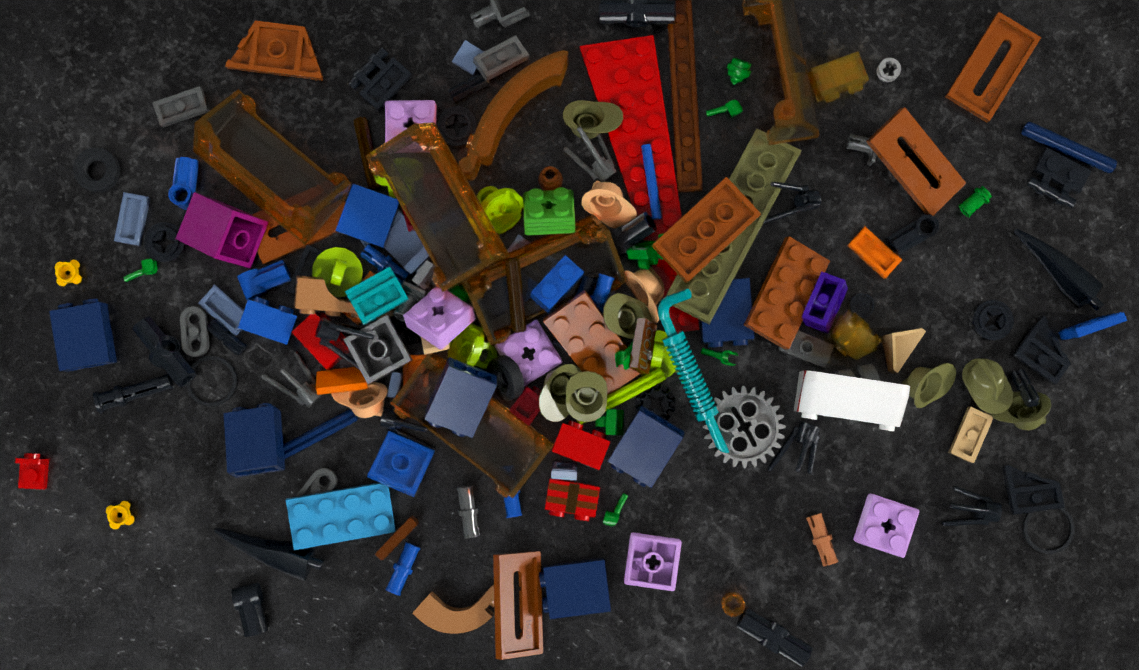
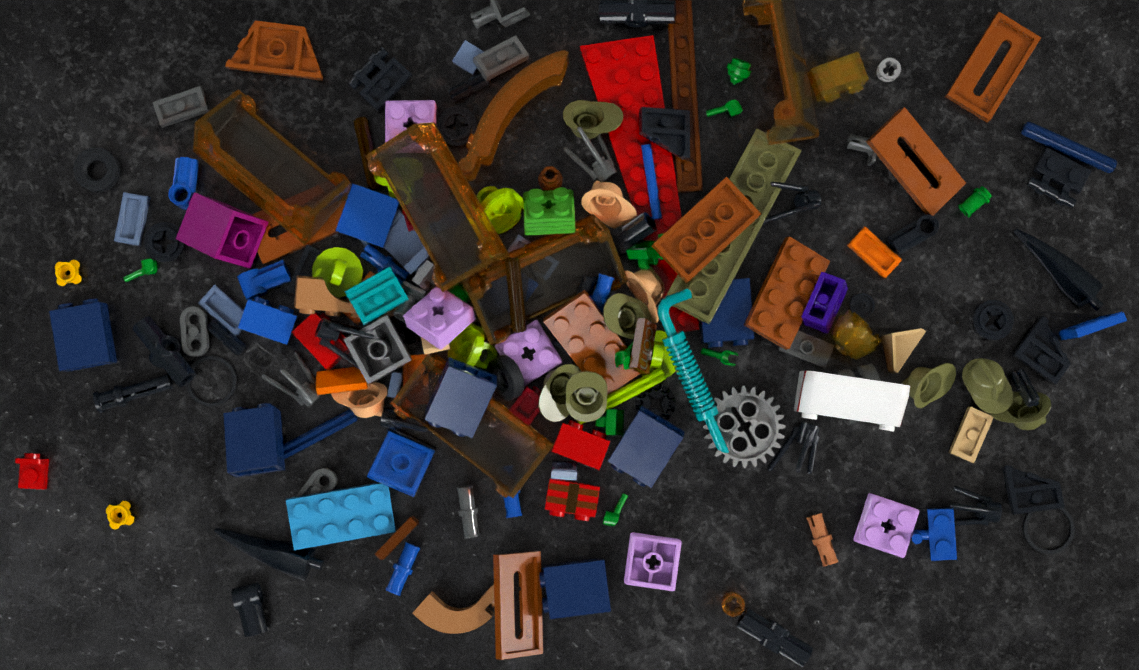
(556, 284): blue brick -> none
(667, 129): none -> black wing
(939, 533): none -> blue plate

